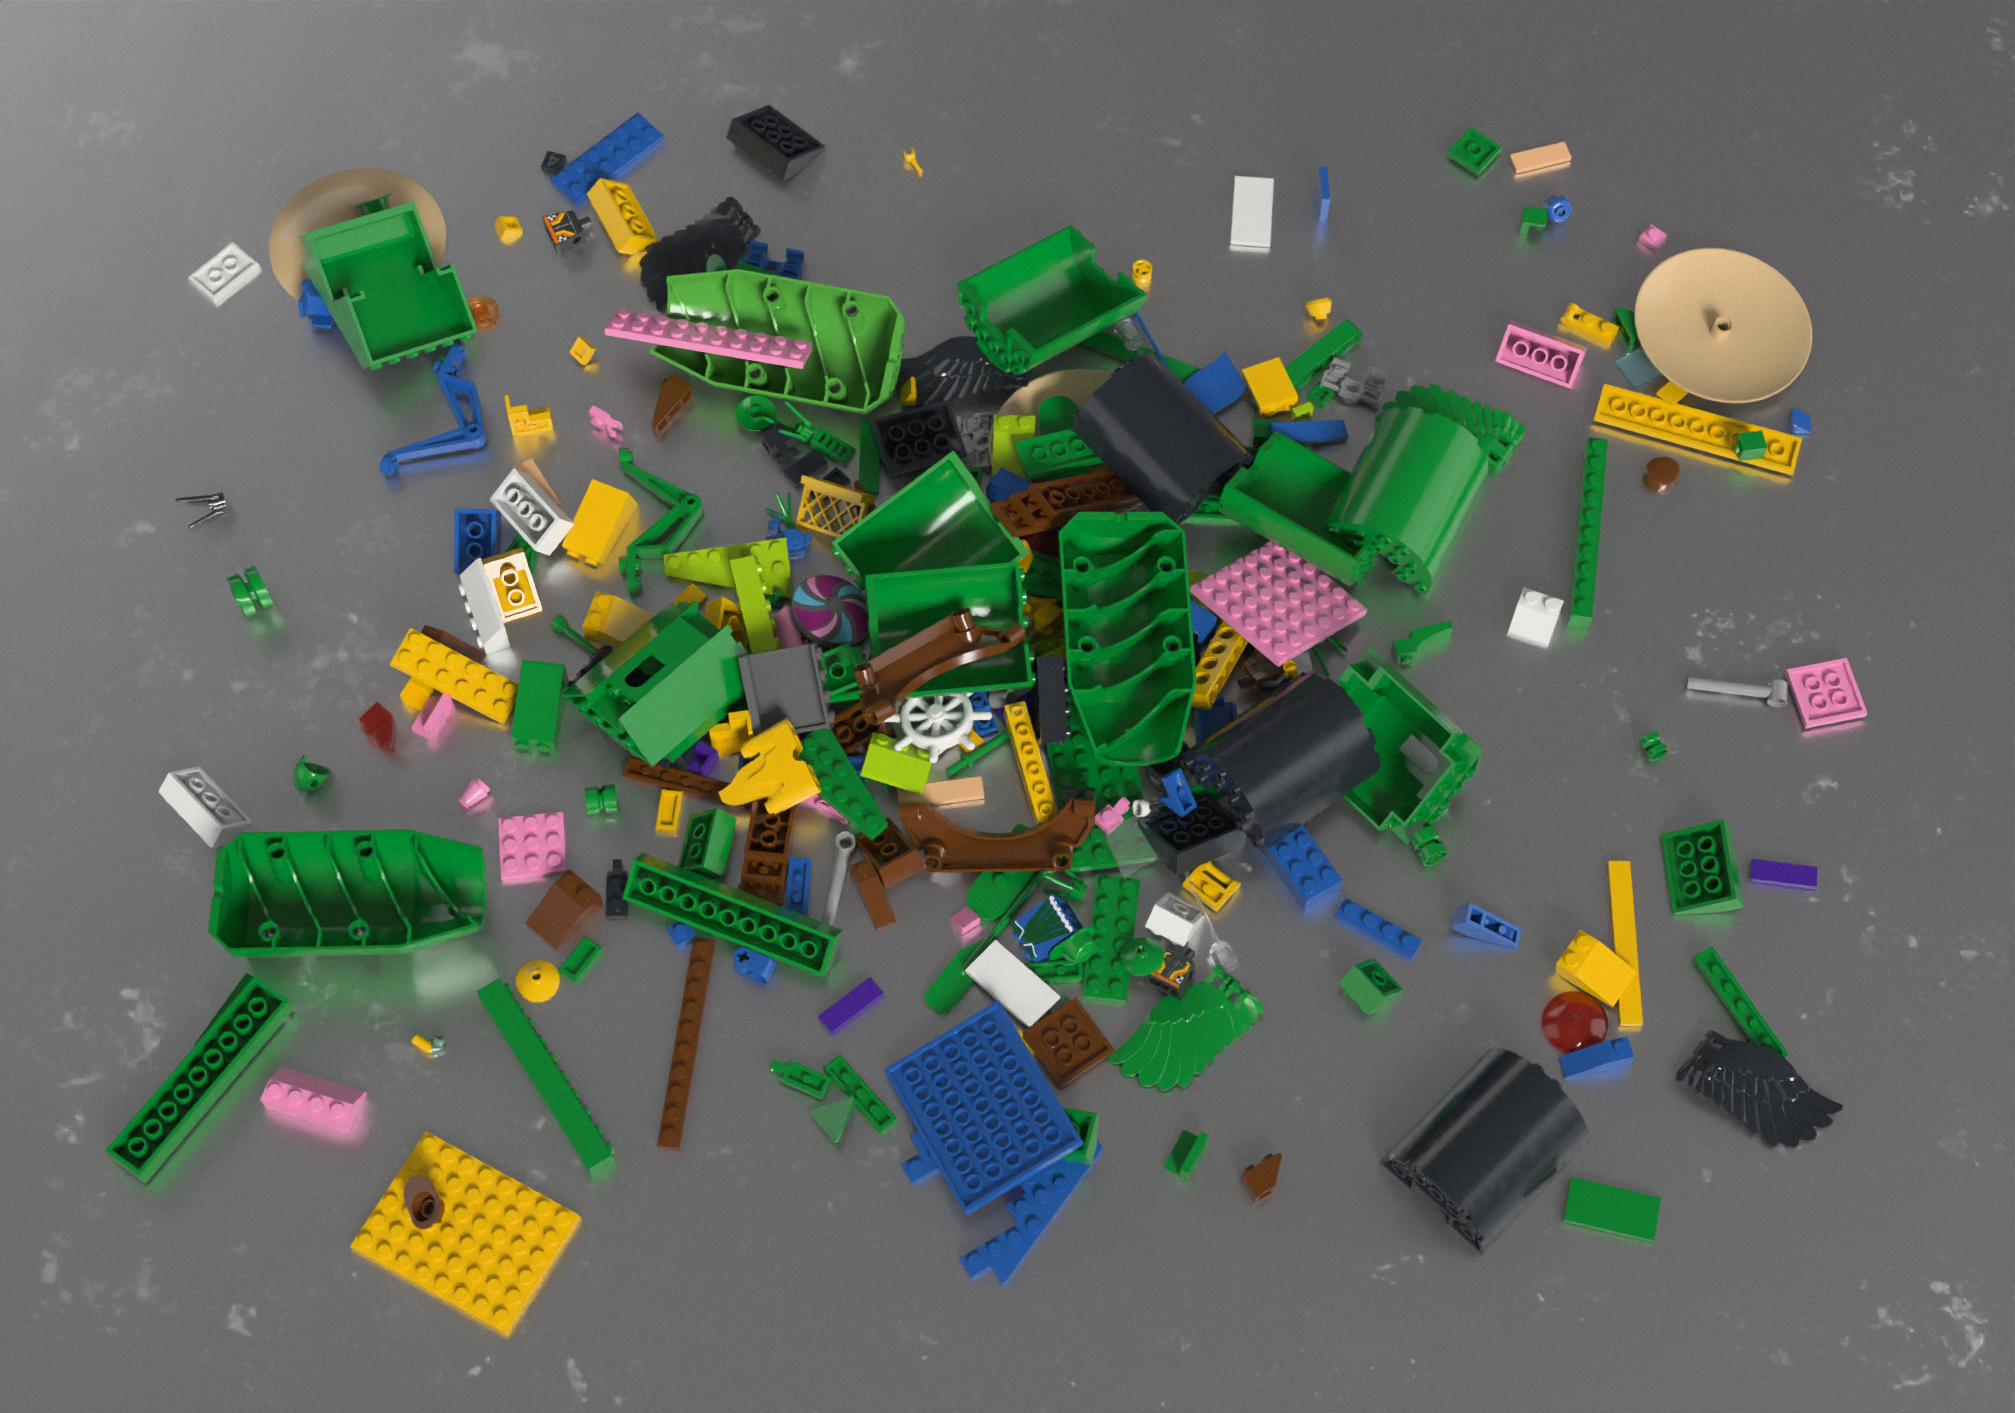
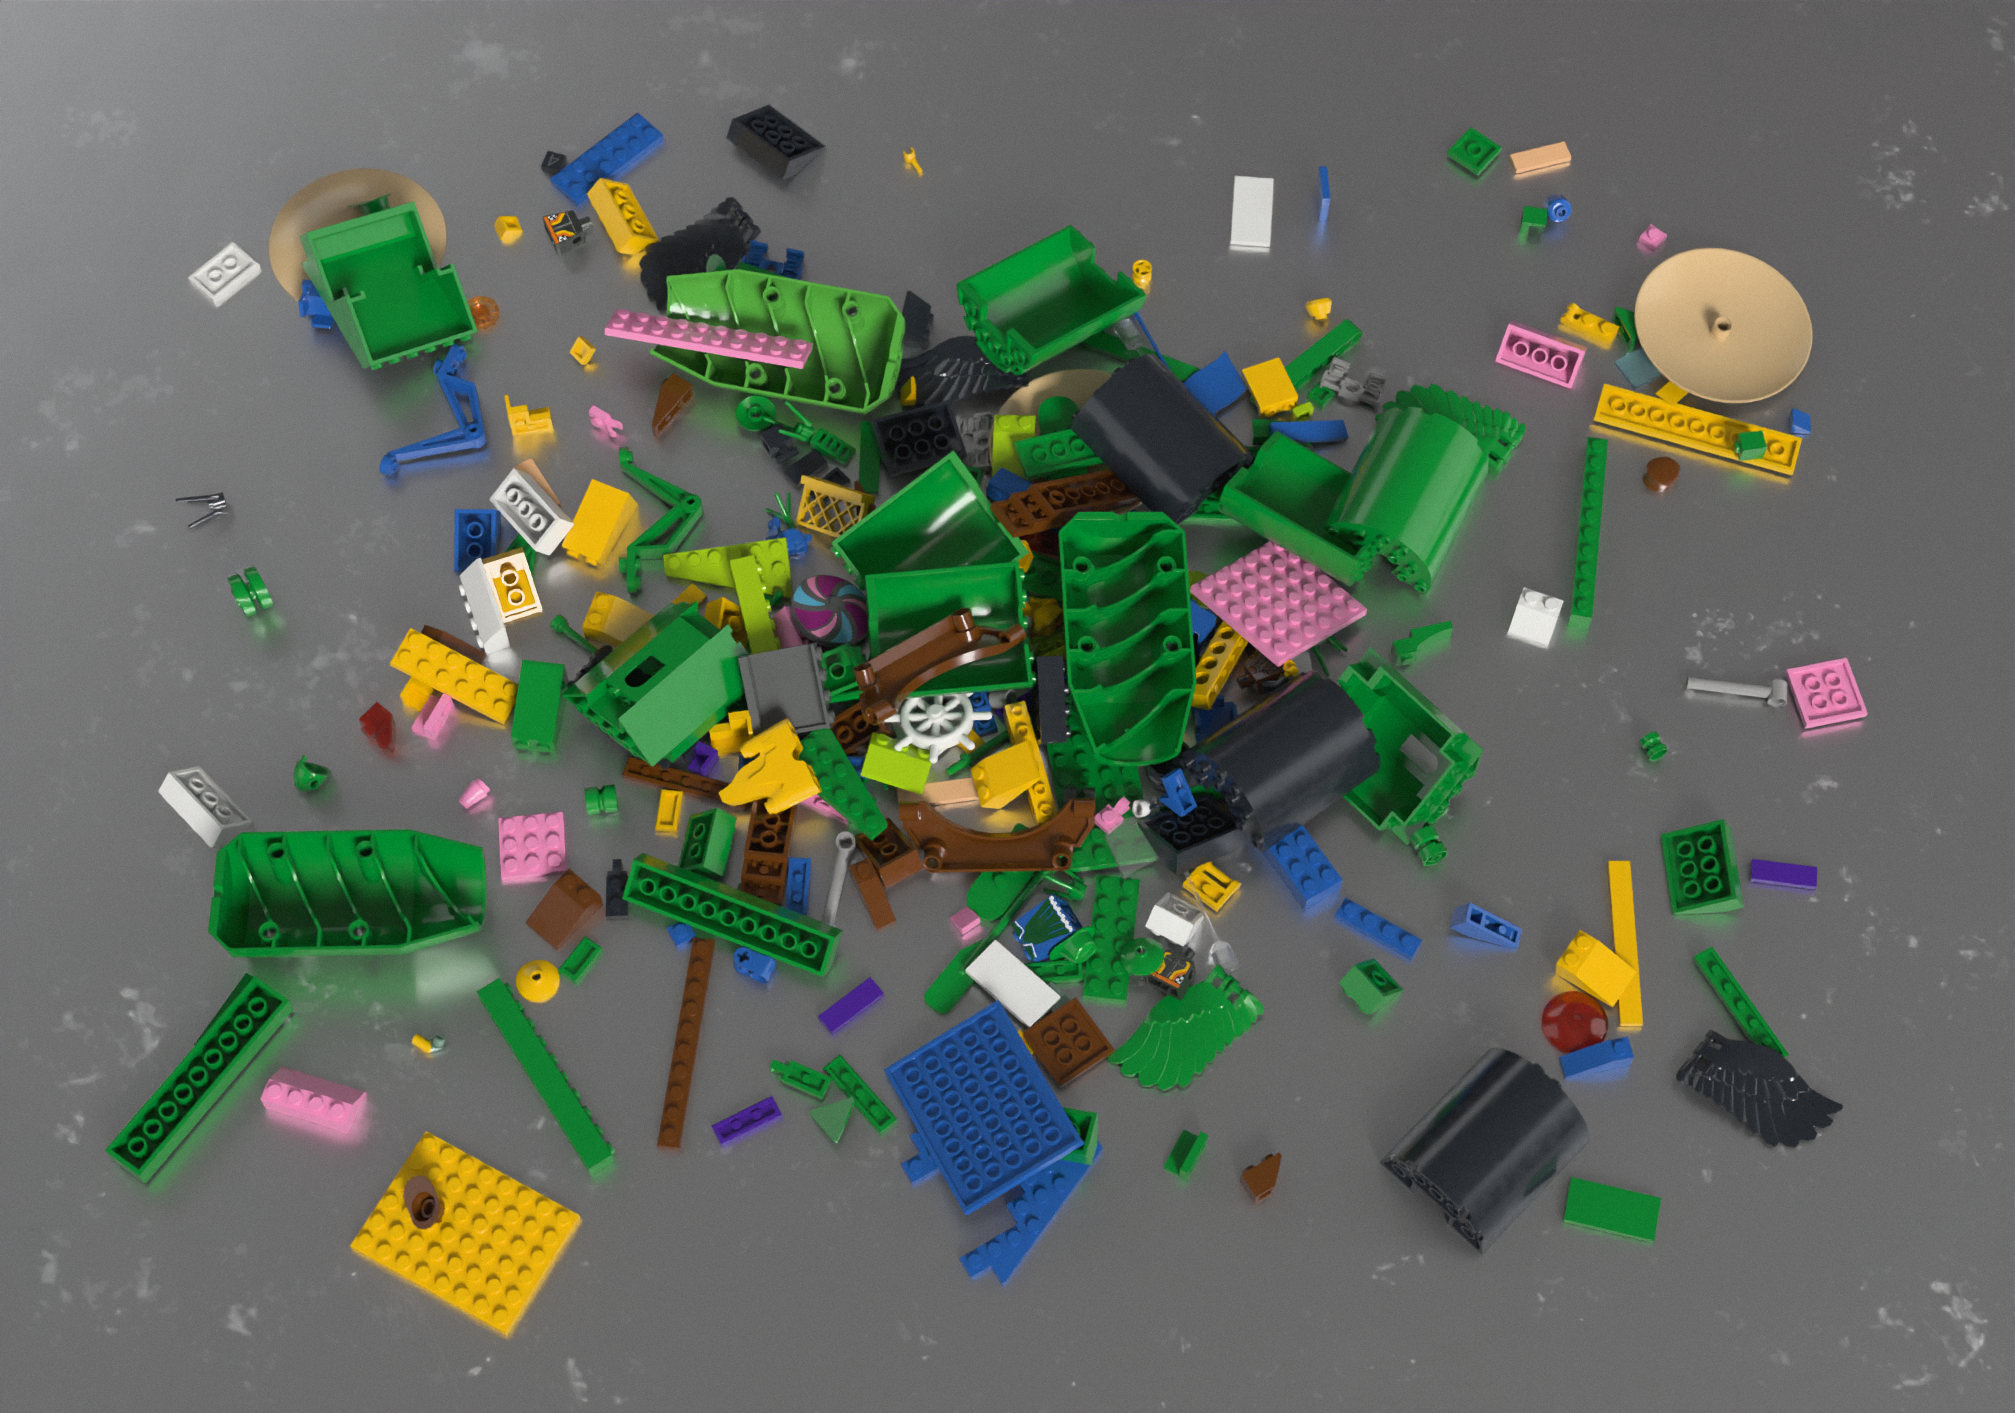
(747, 1121): none -> dark purple tile
(917, 321): none -> black slope
(1005, 775): none -> yellow slope

